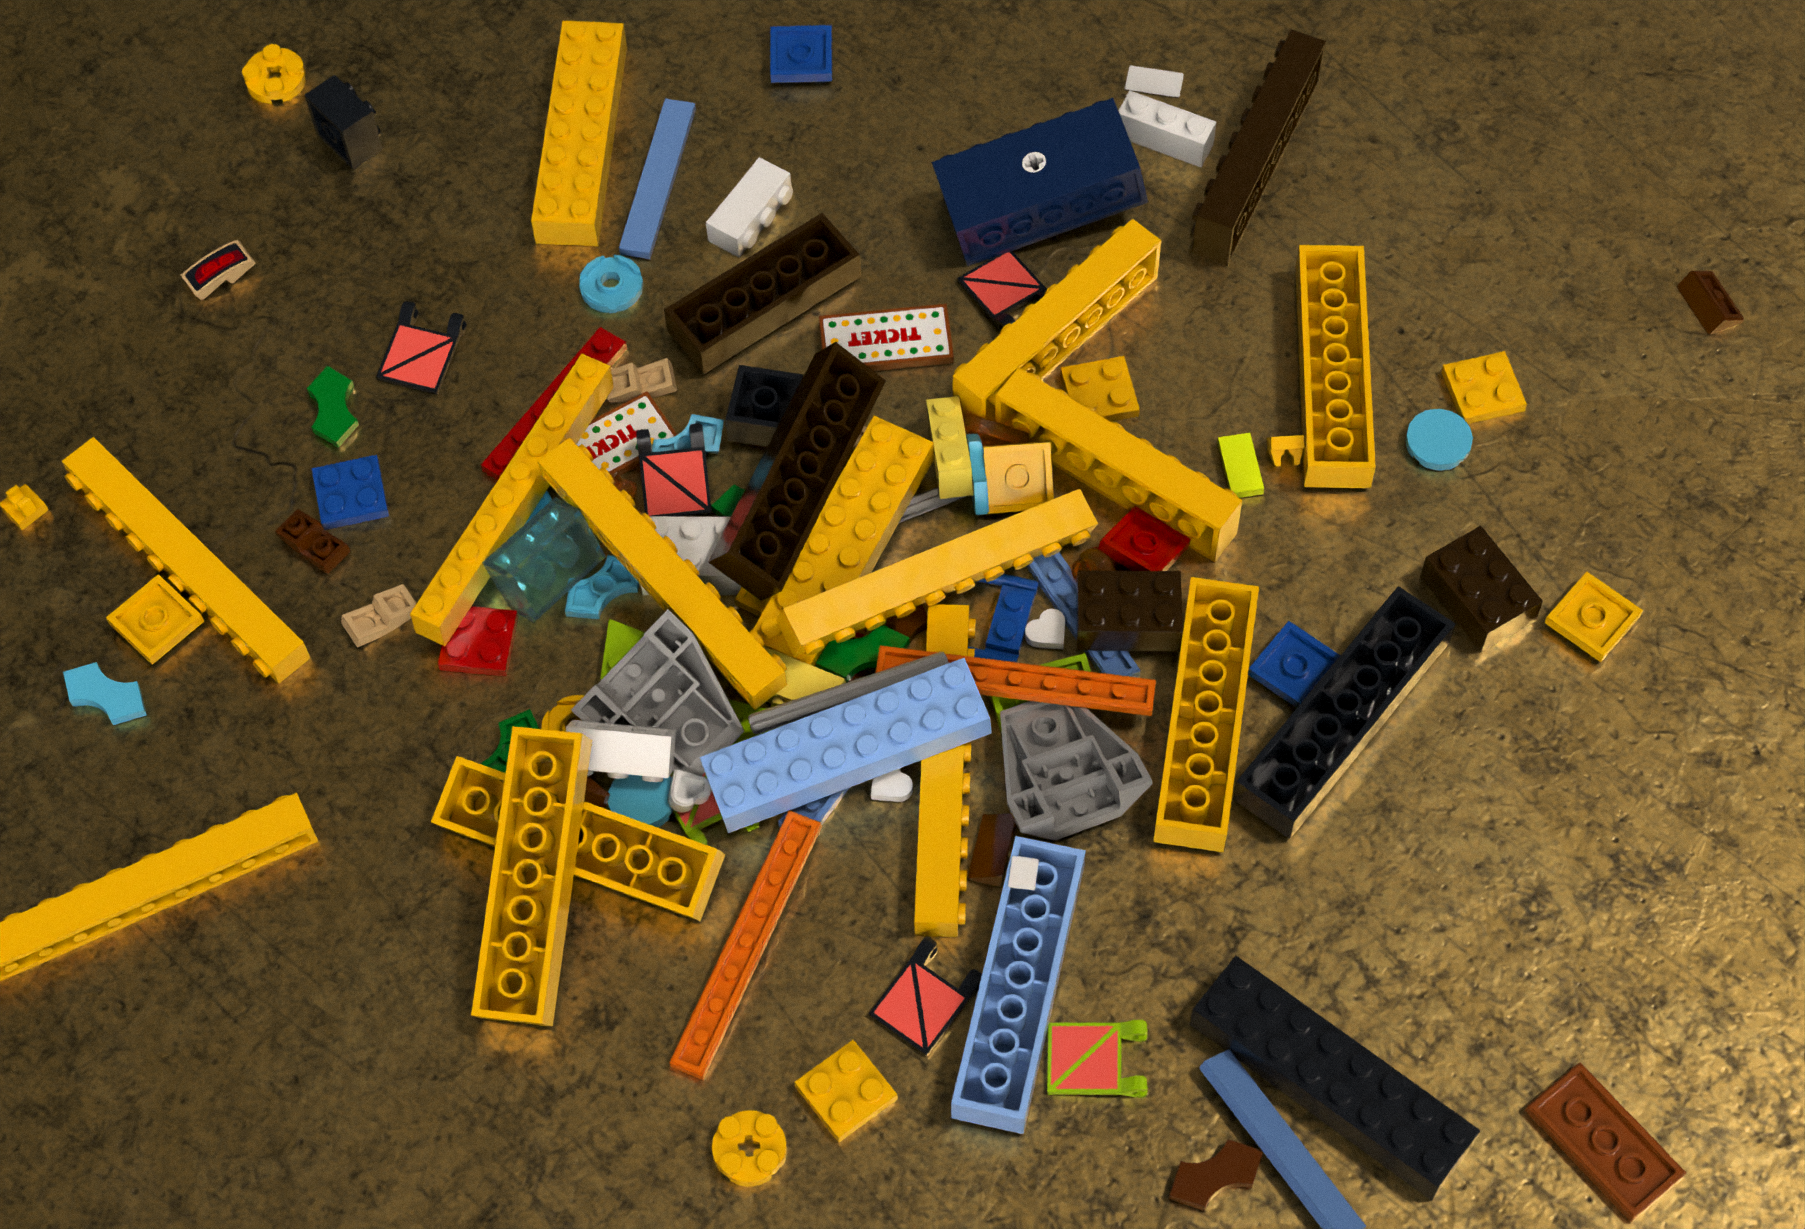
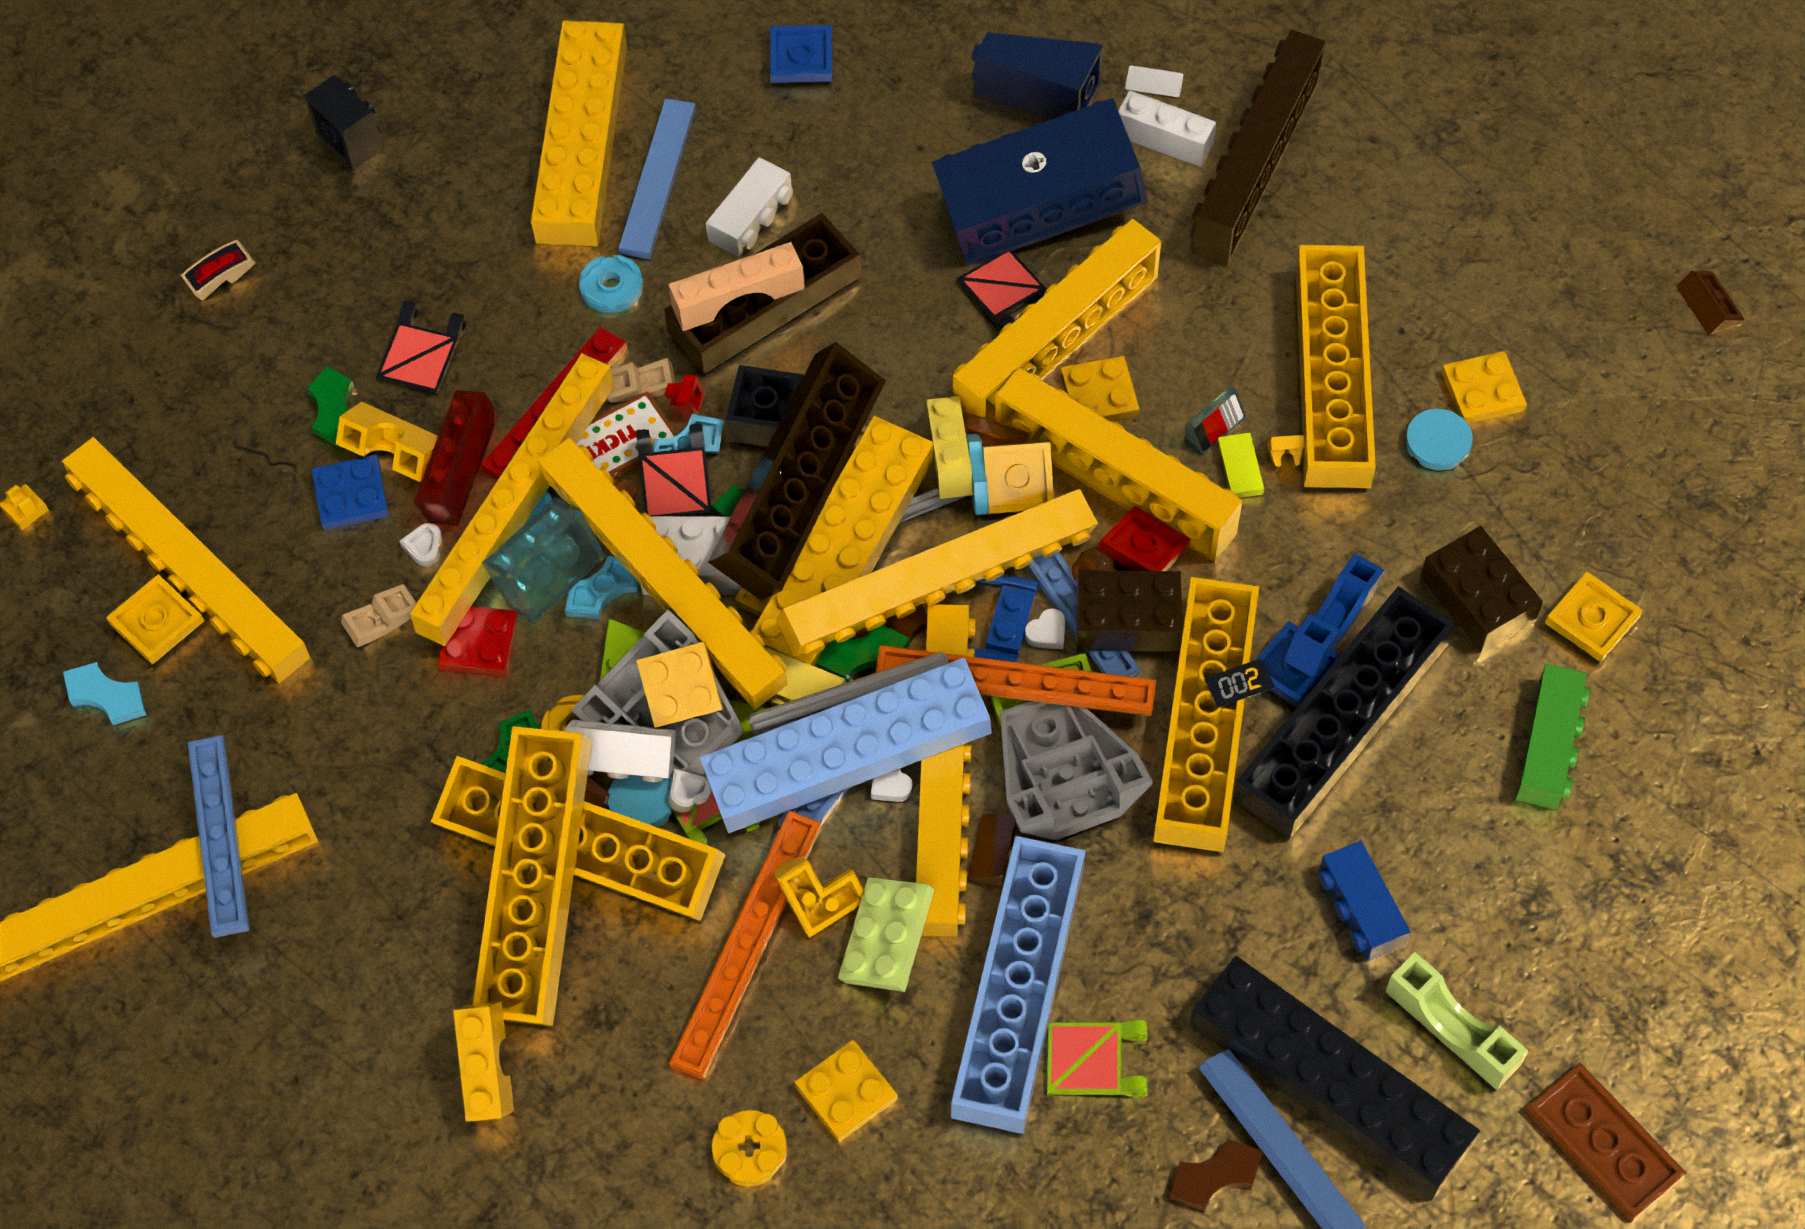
(218, 836): none -> medium blue tile
(269, 61): yellow plate -> none
(312, 542): reddish brown slope -> none
(371, 429): none -> yellow arch
(423, 544): none -> white tile
(456, 457): none -> clear red brick
(478, 1037): none -> yellow arch
(679, 684): none -> yellow plate
(686, 395): none -> red tile
(770, 272): none -> light nougat arch
(814, 903): none -> yellow brick
(886, 934): none -> yellowish green plate
(892, 336): tile -> none
(921, 1003): flag -> none
(1023, 873): white sticker -> none
(1037, 73): none -> dark blue slope
(1214, 421): none -> slope
(1239, 683): none -> black sticker
(1344, 604): none -> blue arch
(1363, 901): none -> blue brick
(1481, 1046): none -> yellowish green arch
(1552, 737): none -> bright green brick

